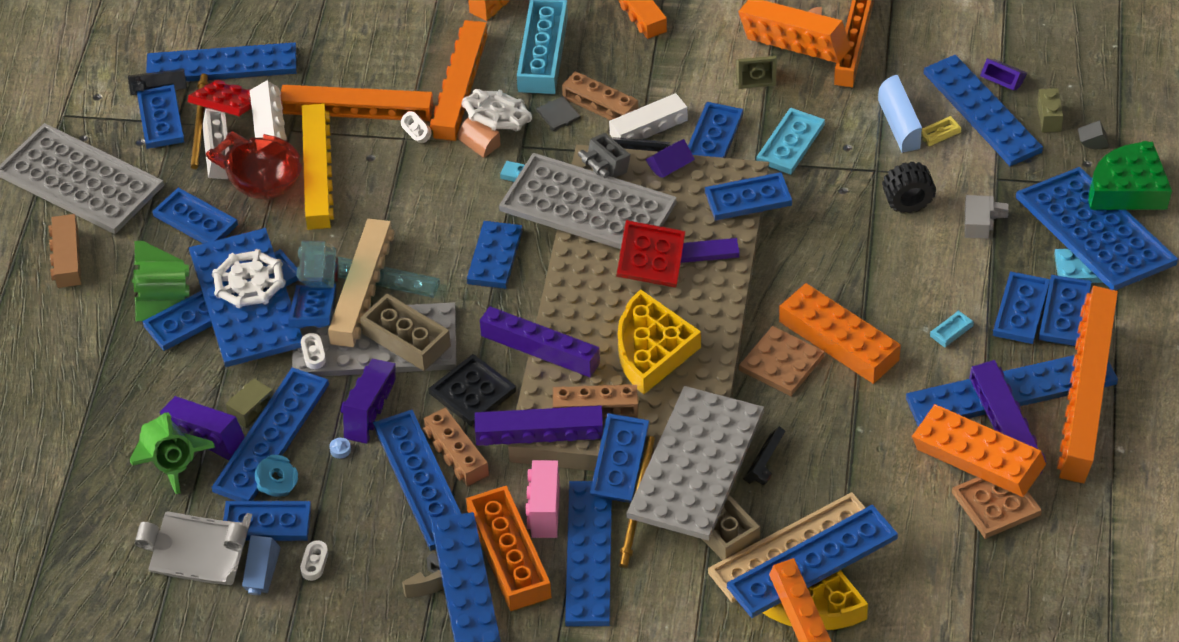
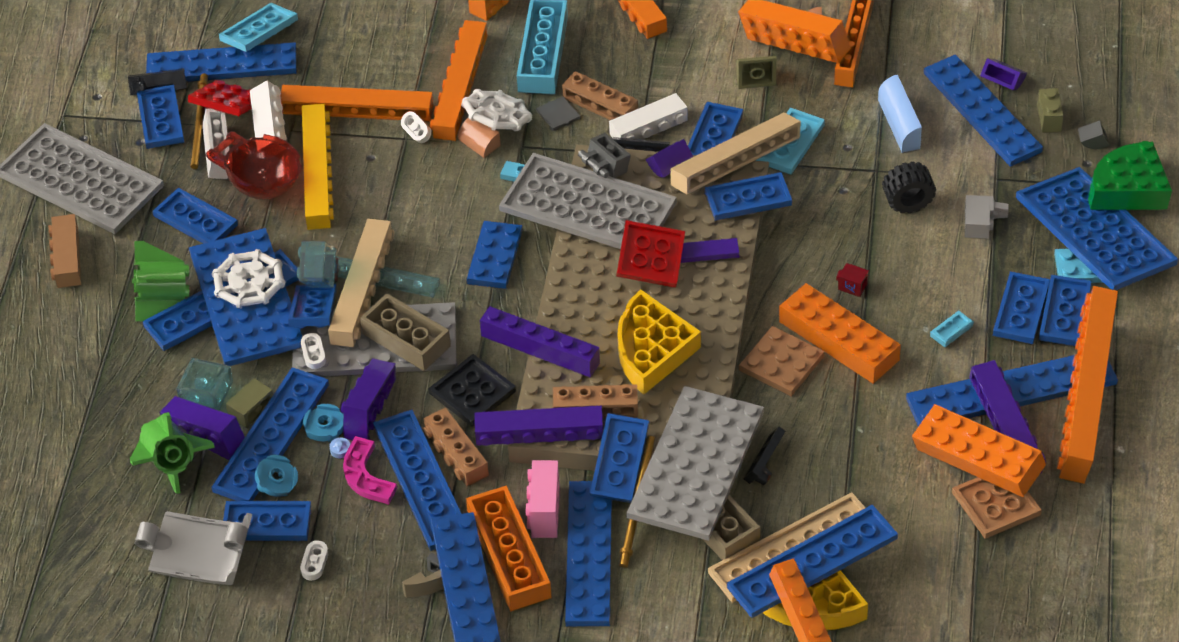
(205, 383): none -> clear light blue piece
(258, 27): none -> medium azure plate
(260, 564): medium blue slope -> none
(323, 432): none -> dark azure plate
(359, 478): none -> dark pink plate
(735, 153): none -> tan brick
(852, 279): none -> dark red brick
(940, 133): light yellow tile -> none

